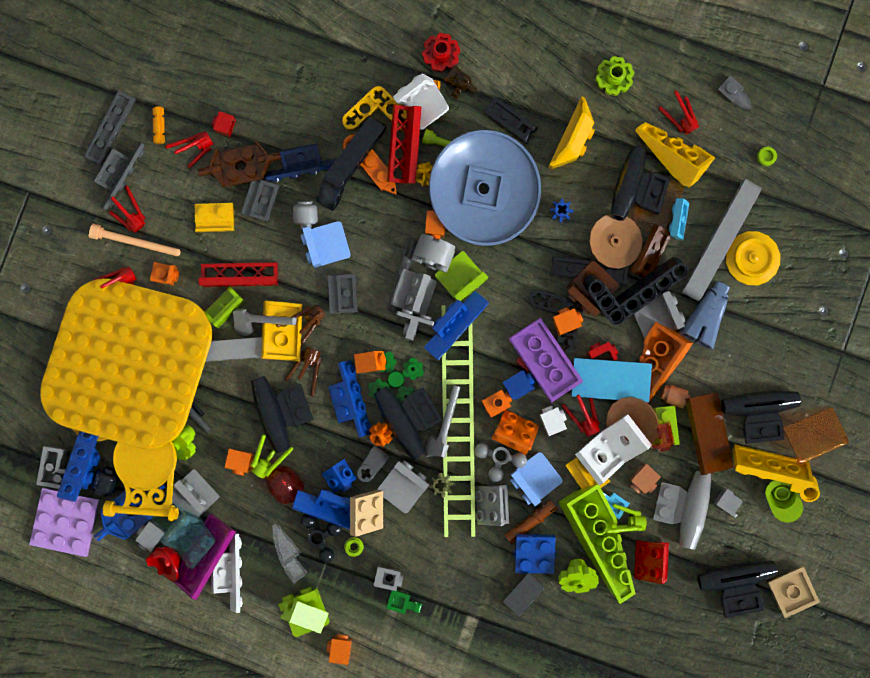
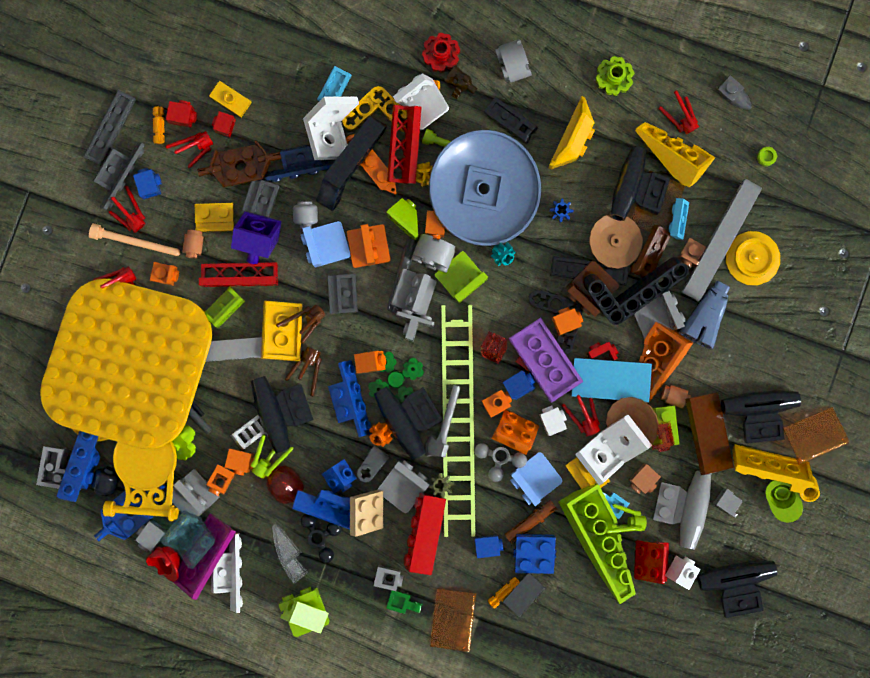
(64, 524): lavender plate -> none
(147, 183): none -> blue brick
(181, 114): none -> red brick
(193, 244): none -> nougat brick
(220, 473): none -> orange brick
(230, 99): none -> yellow plate
(238, 440): none -> white slope
(243, 321): light grey piece -> none
(255, 236): none -> dark purple brick
(324, 122): none -> white bracket
(335, 83): none -> medium azure plate
(339, 649): orange brick -> none
(349, 551): lime plate -> none
(368, 245): none -> orange bracket
(405, 217): none -> lime slope
(425, 533): none -> red brick
(453, 620): none -> clear orange piece
(454, 323): blue bracket -> none
(488, 546): none -> blue brick
(492, 505): light grey bracket -> none
(493, 347): none -> clear red brick
(502, 594): none -> light orange axle
(503, 254): none -> teal gear
(514, 61): none -> light grey brick
(578, 577): lime plant -> none
(683, 571): none -> white brick
(691, 253): none -> nougat bracket
(793, 592): tan plate -> none

